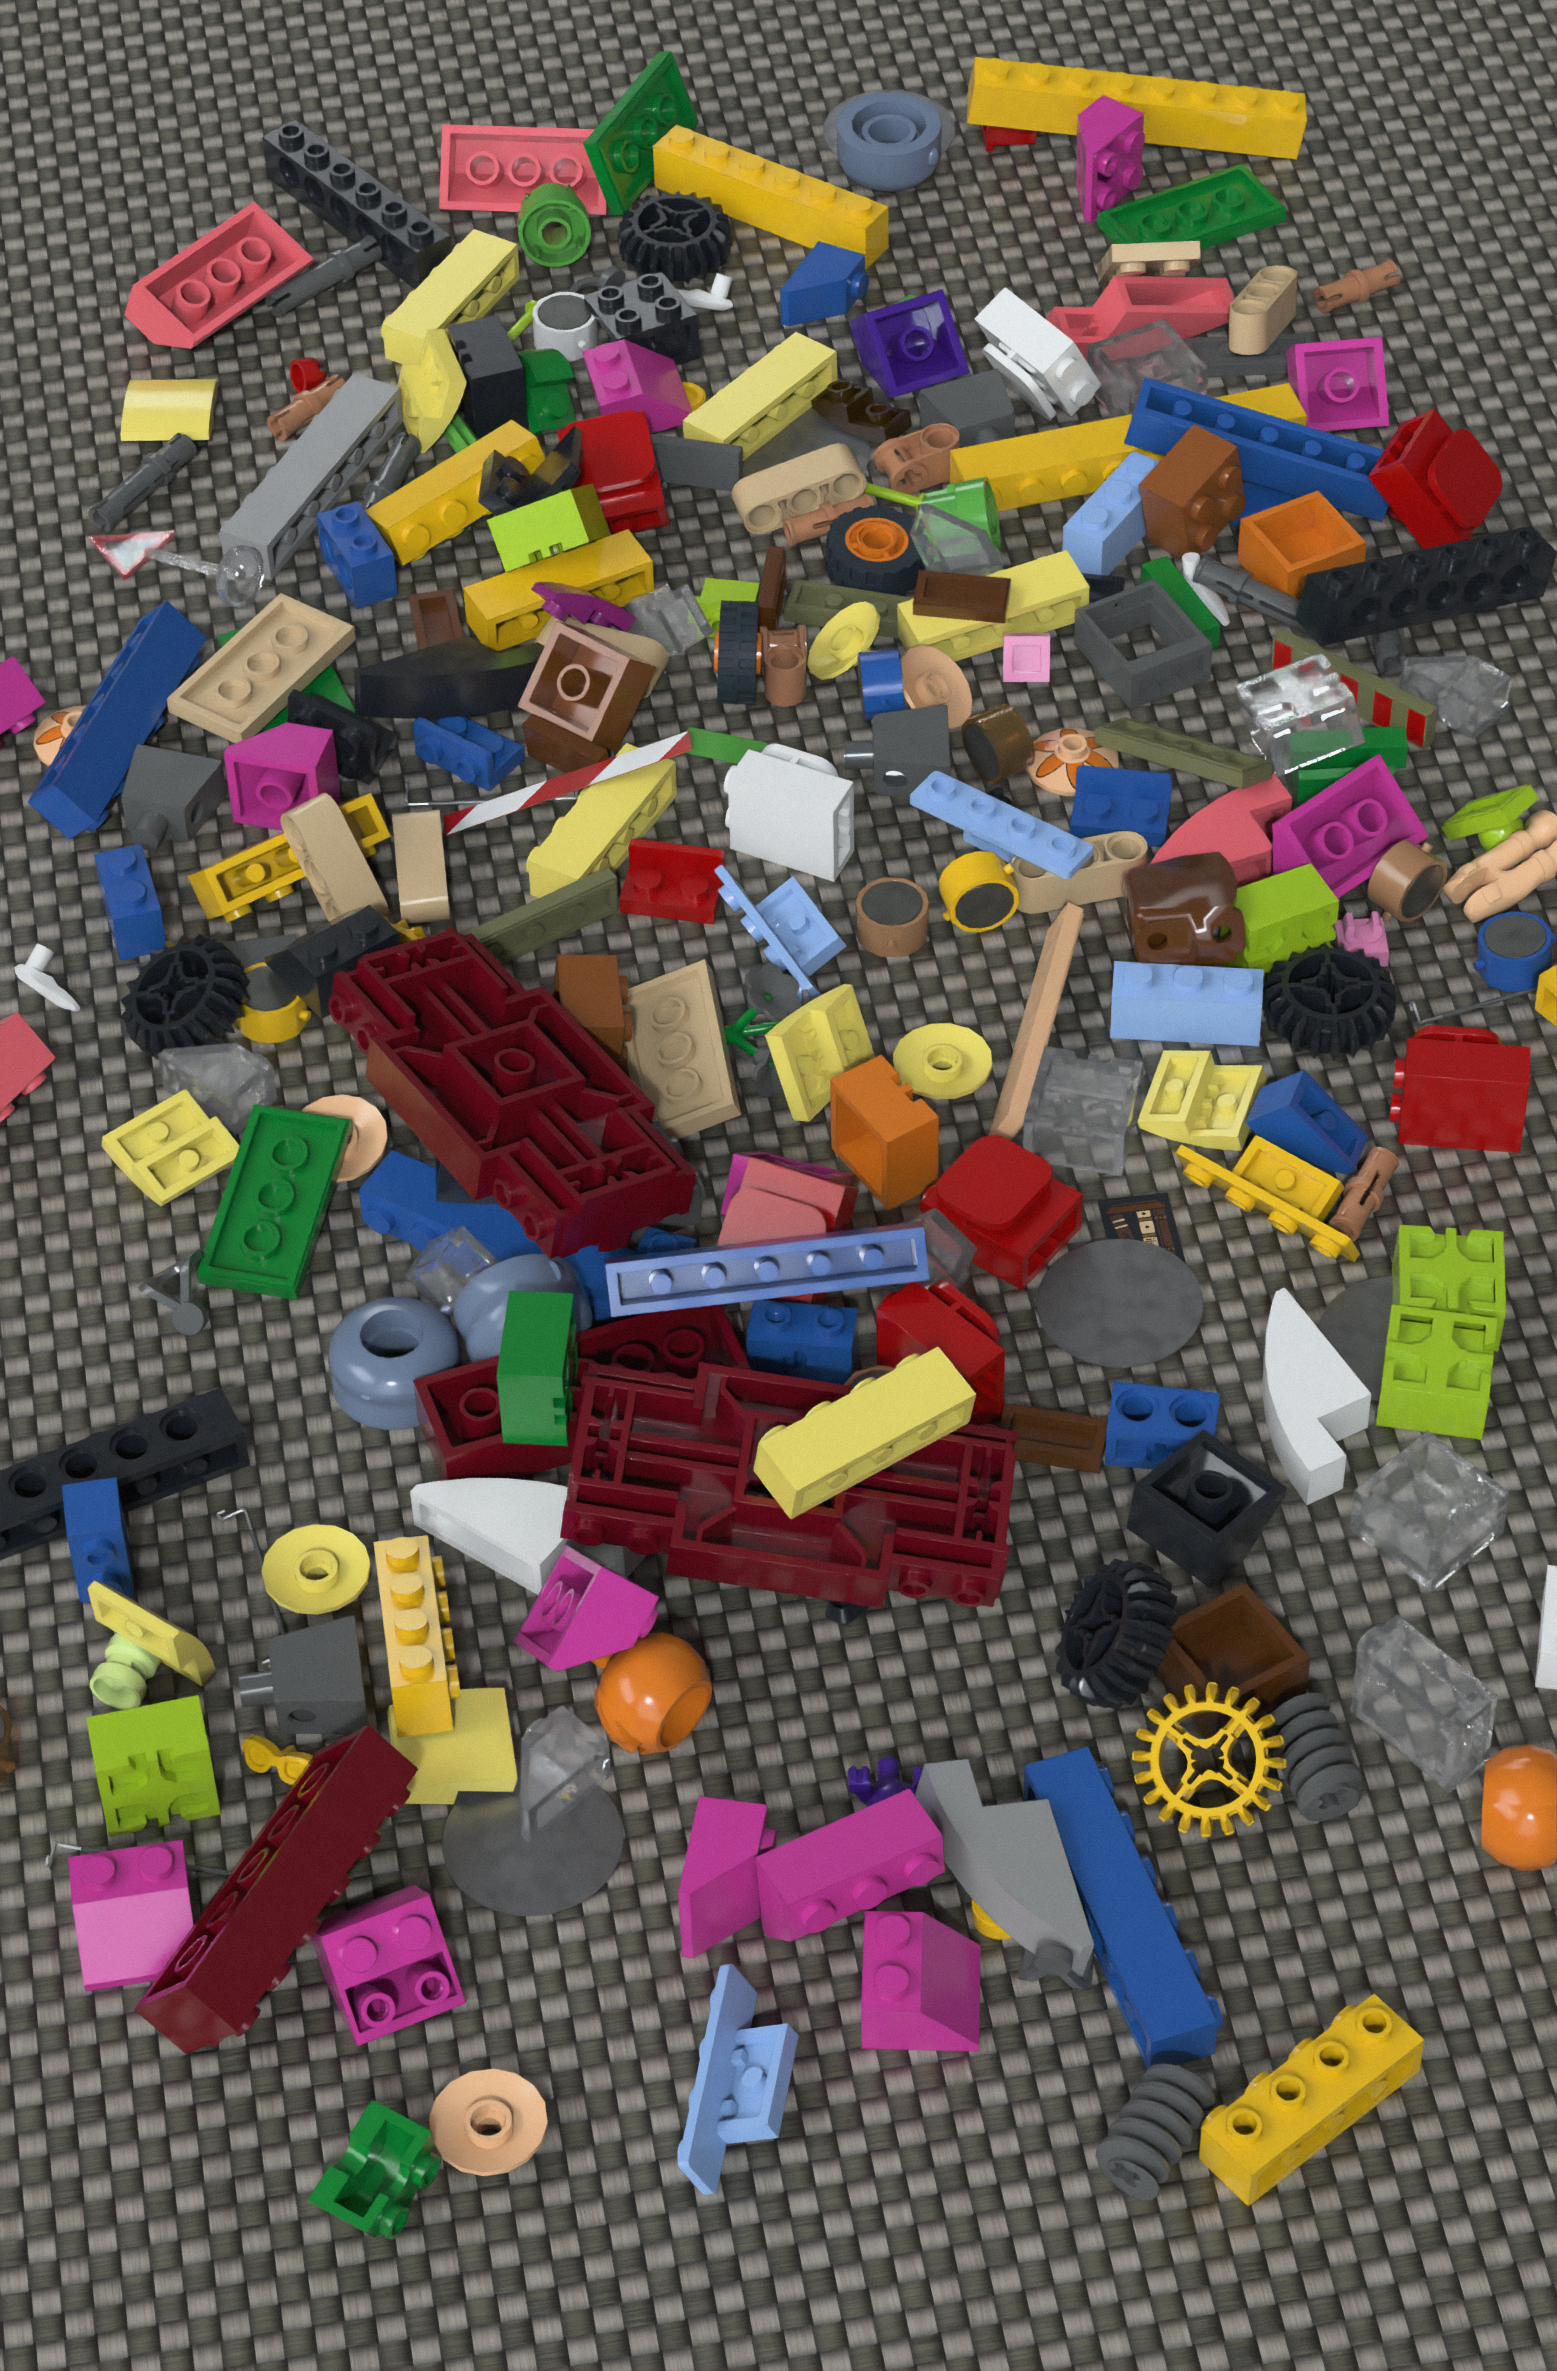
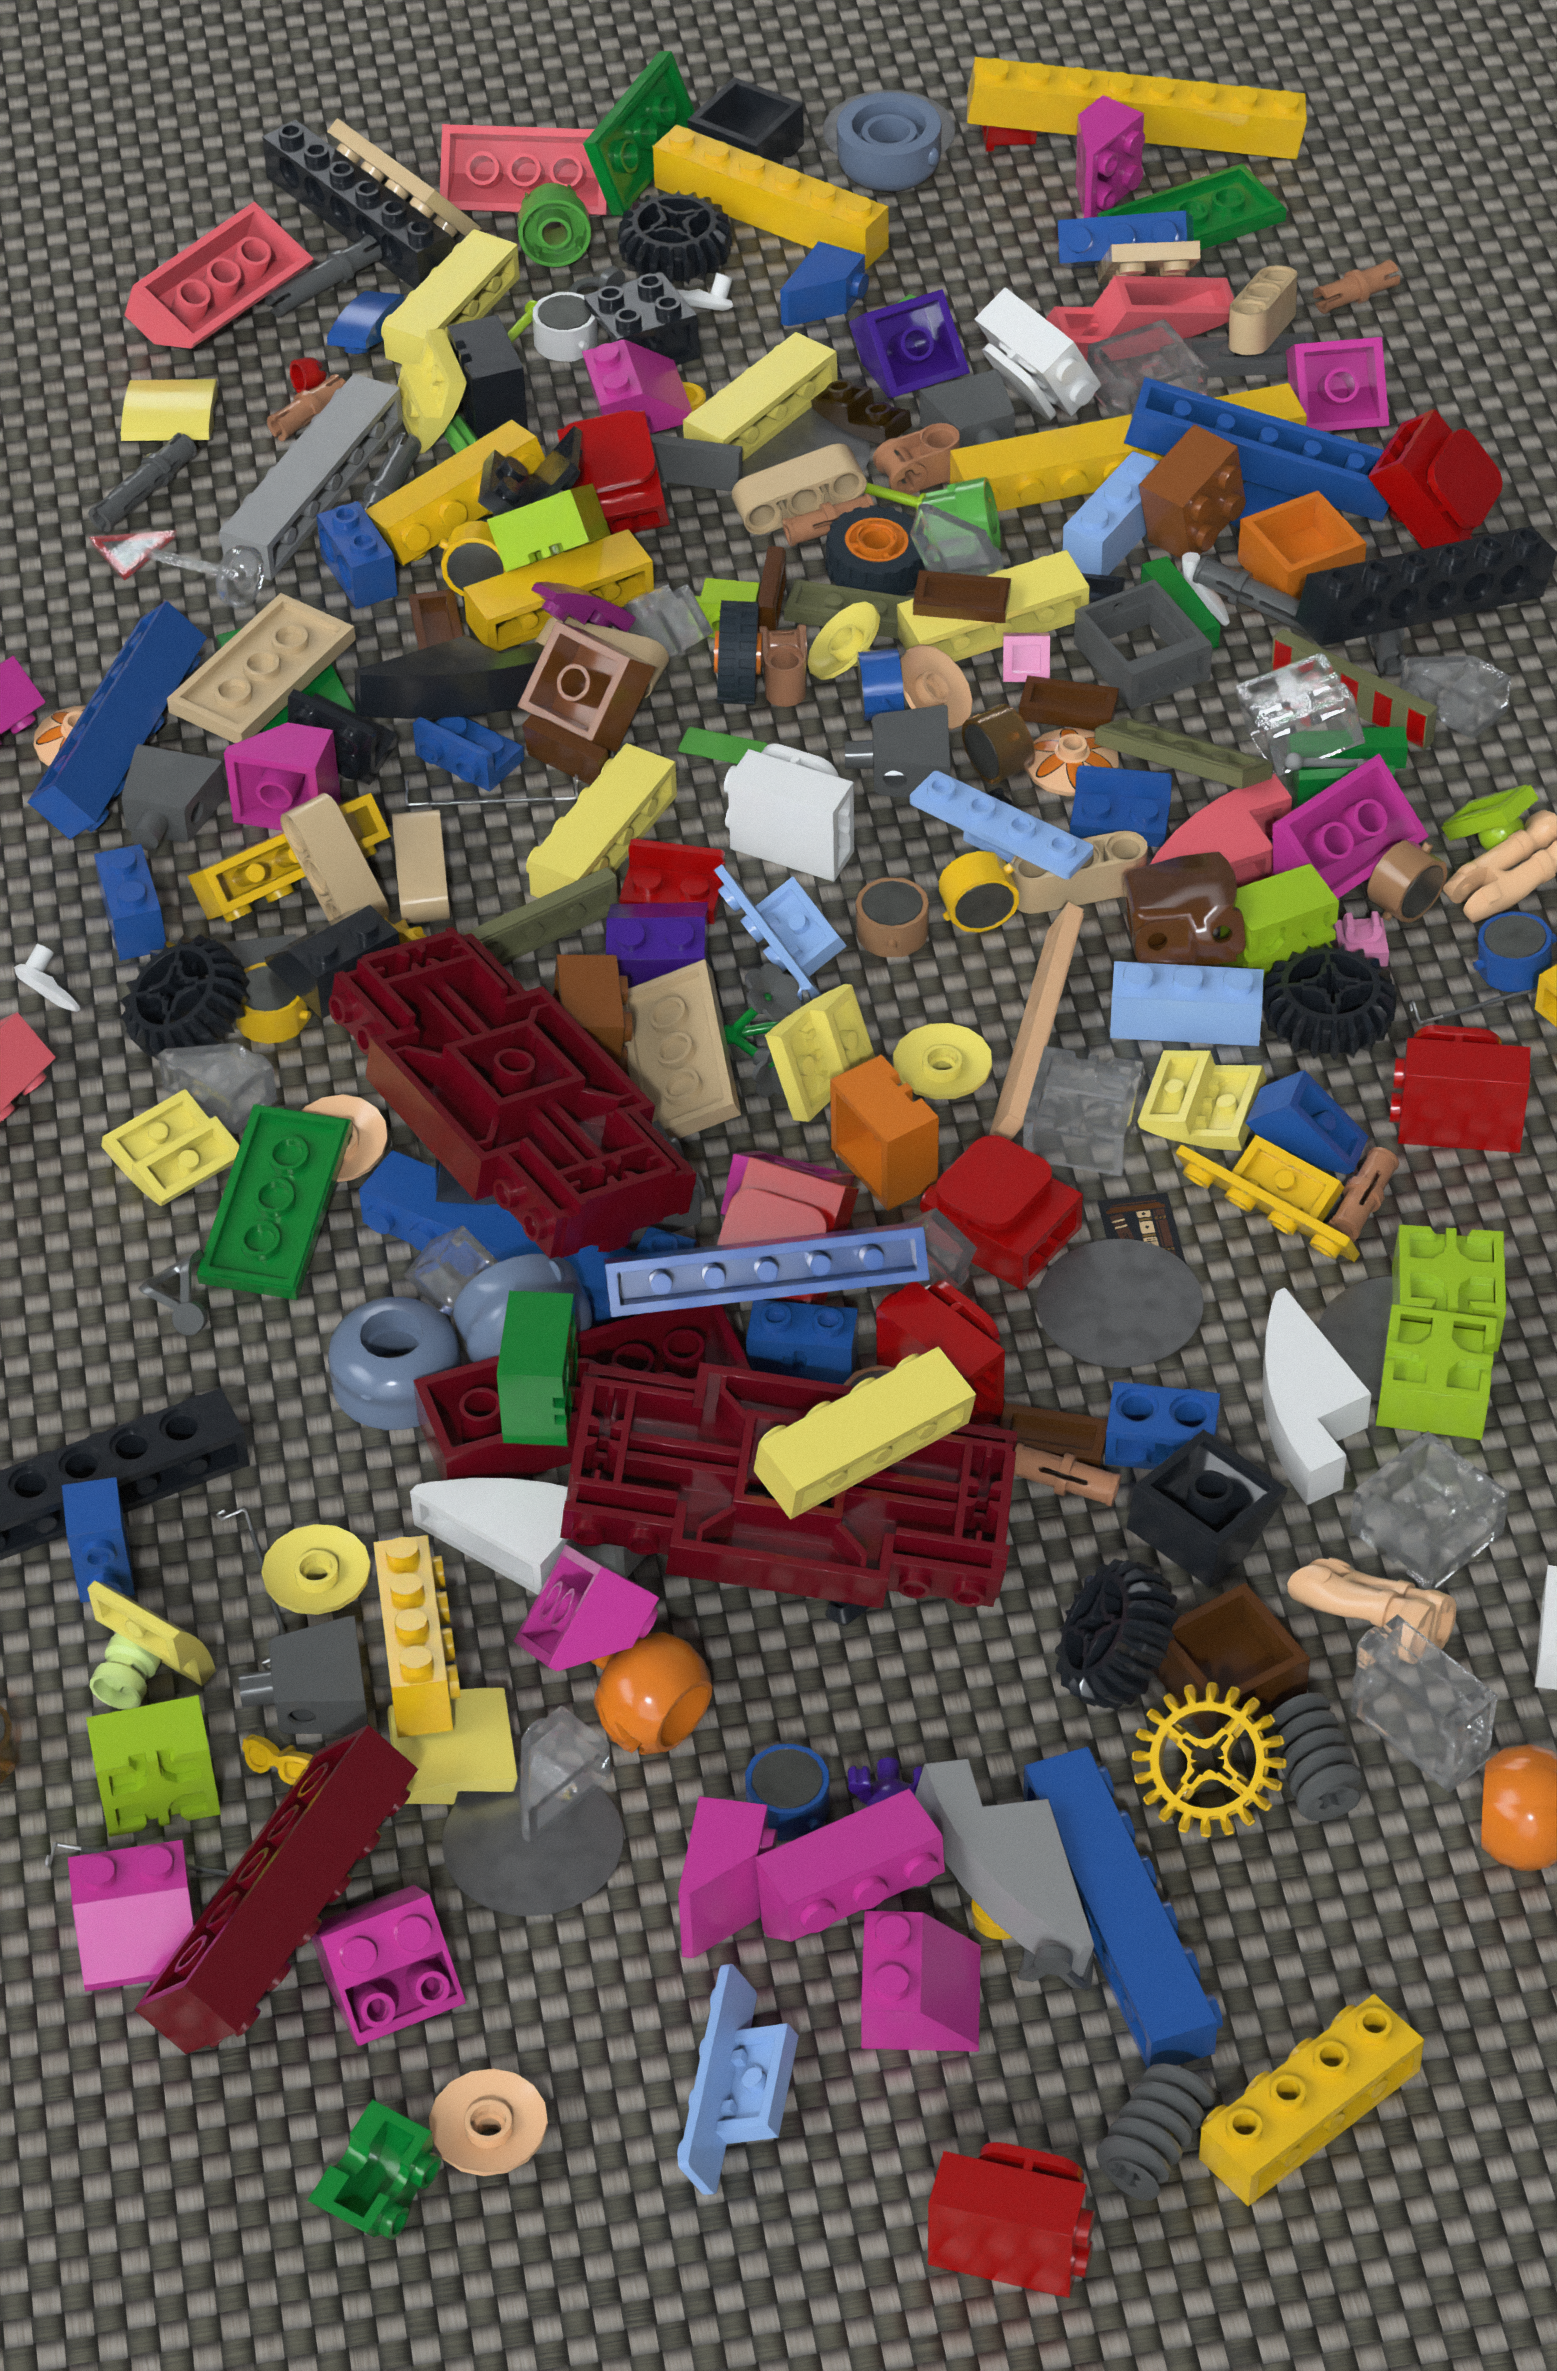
(362, 321): none -> blue slope
(401, 180): none -> tan plate
(470, 556): none -> piece
(546, 390): green brick -> none
(567, 783): sticker -> none
(656, 938): none -> dark purple slope
(752, 120): none -> black piece
(793, 1786): none -> piece
(1011, 2218): none -> red brick
(1068, 703): none -> reddish brown tile
(1087, 240): none -> blue brick
(1100, 1484): none -> nougat pin
(1295, 761): none -> light grey hinge
(1342, 1591): none -> light nougat piece

